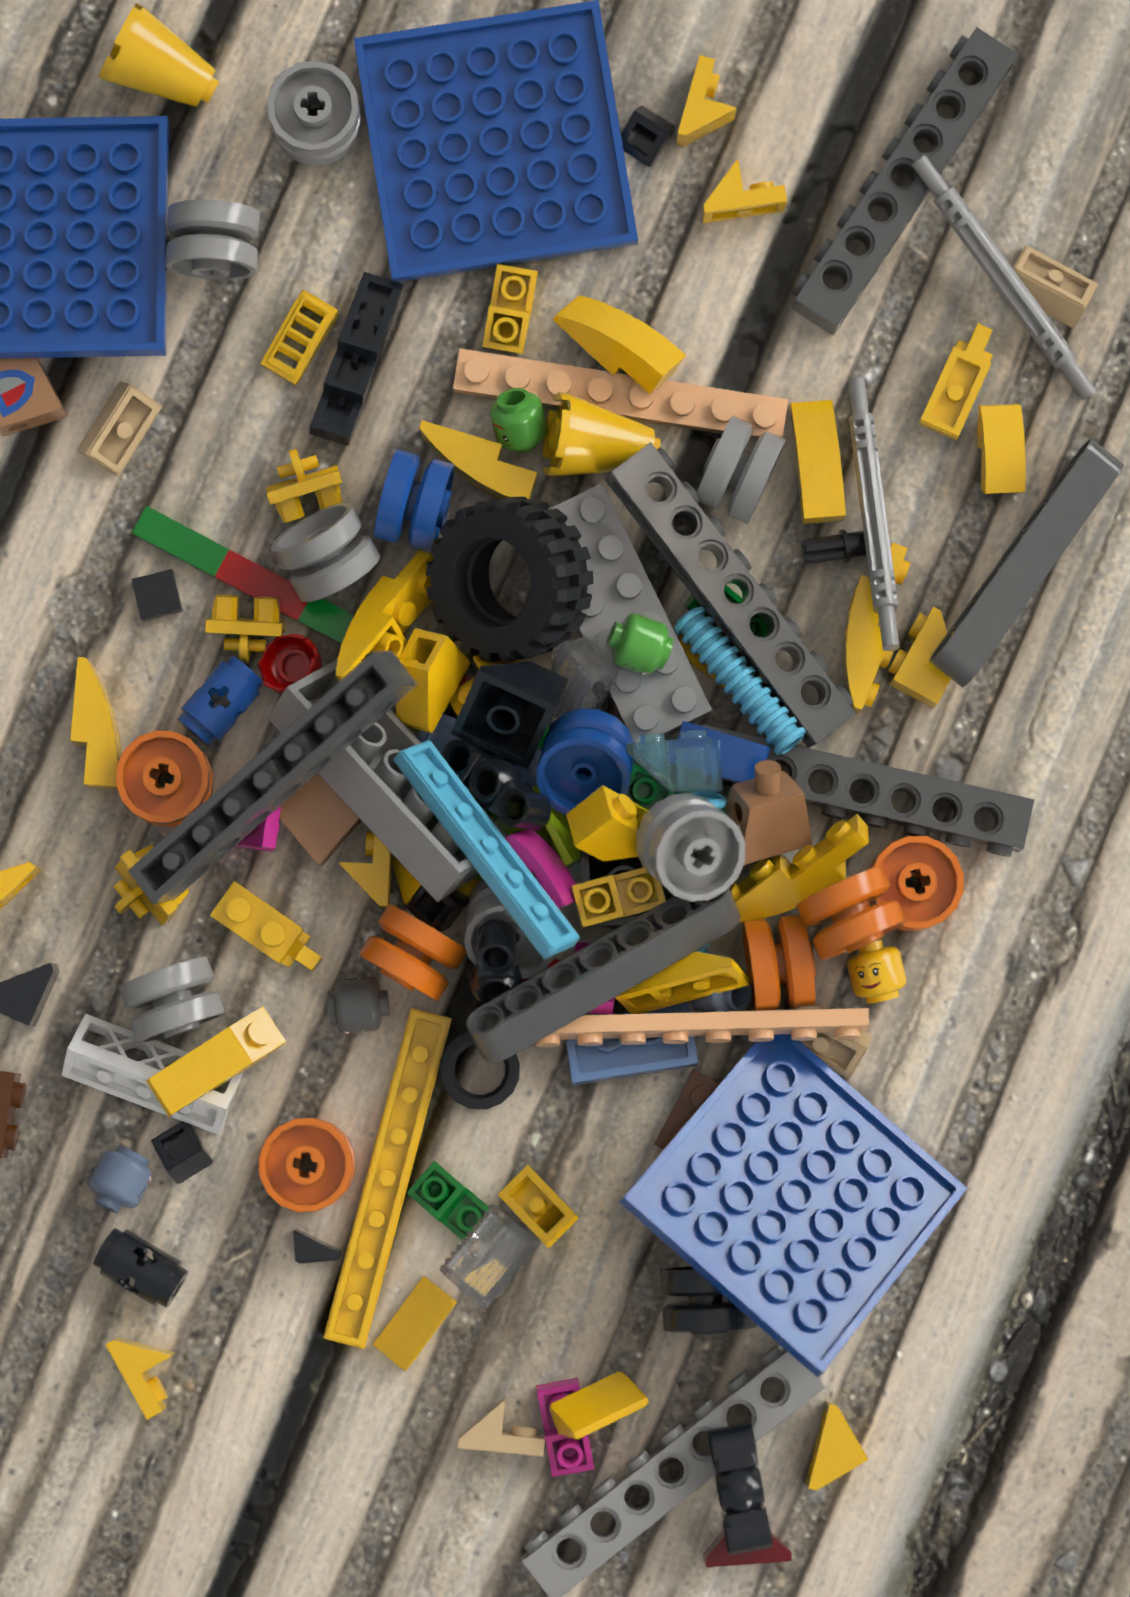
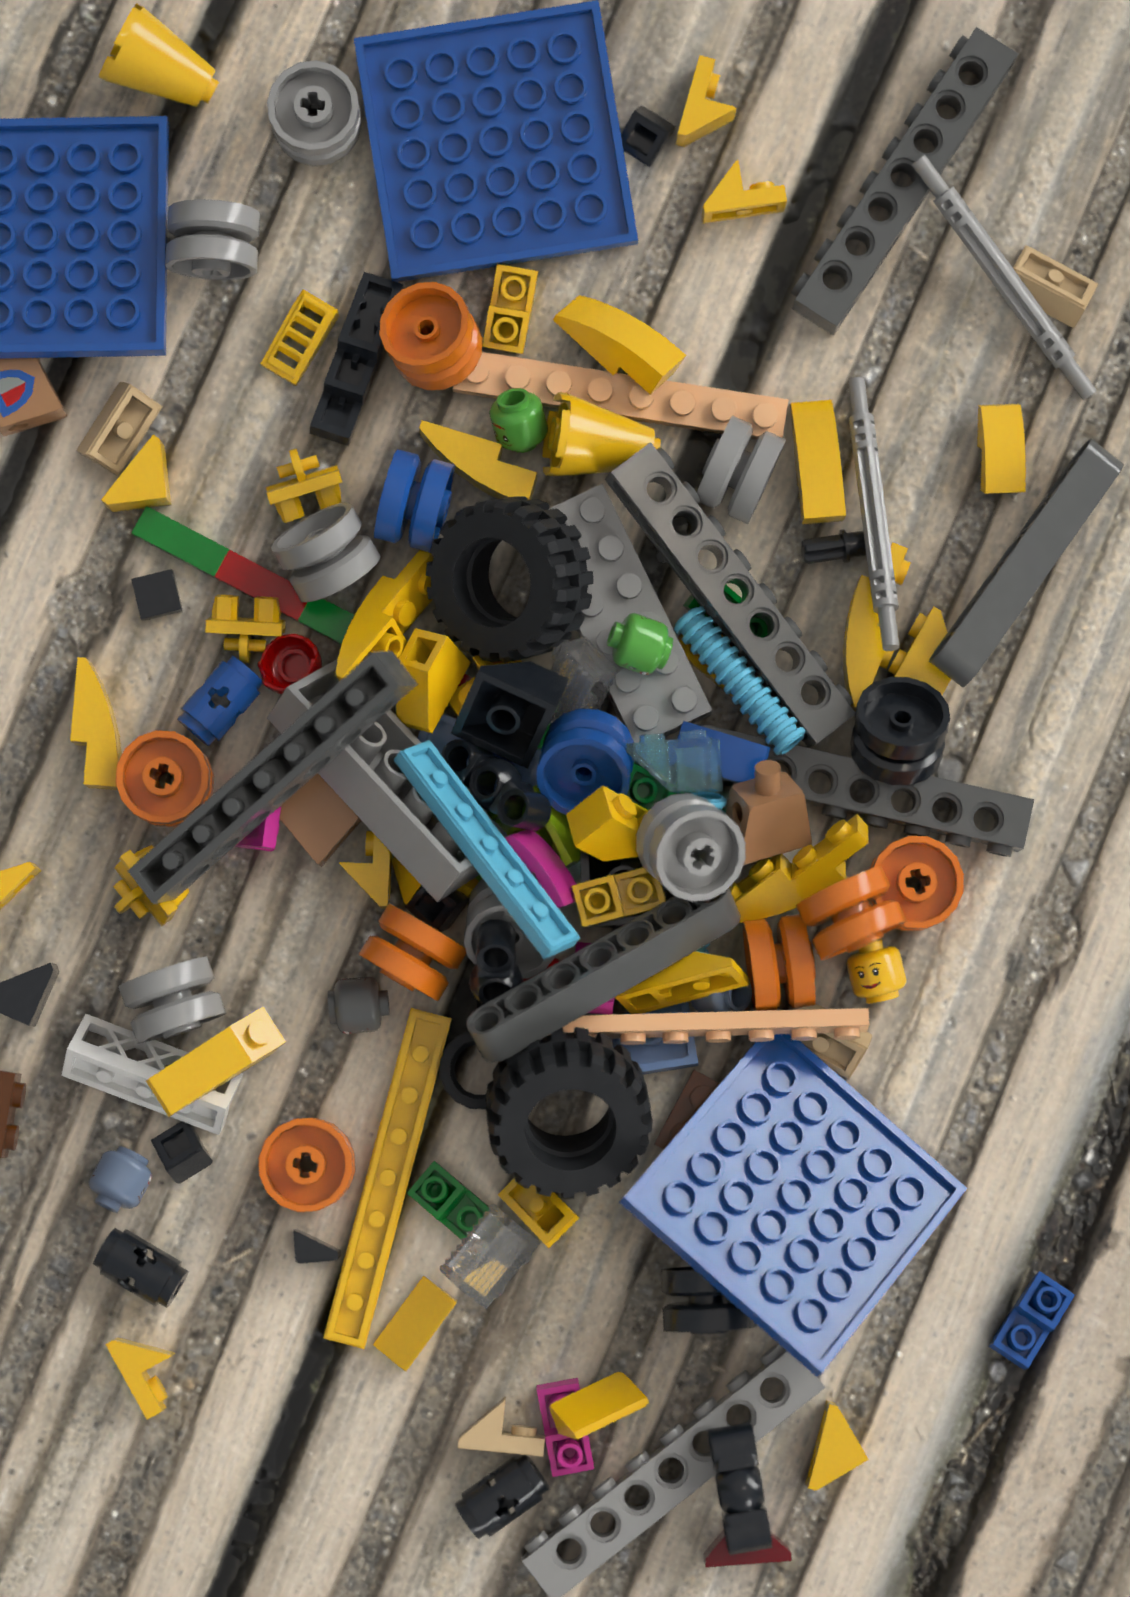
(142, 481): none -> yellow slope
(264, 927): yellow hinge -> none
(431, 336): none -> orange wheel
(486, 1510): none -> black piece
(578, 1160): none -> black tyre
(899, 731): none -> black wheel
(958, 385): yellow hinge -> none
(1031, 1320): none -> blue slope

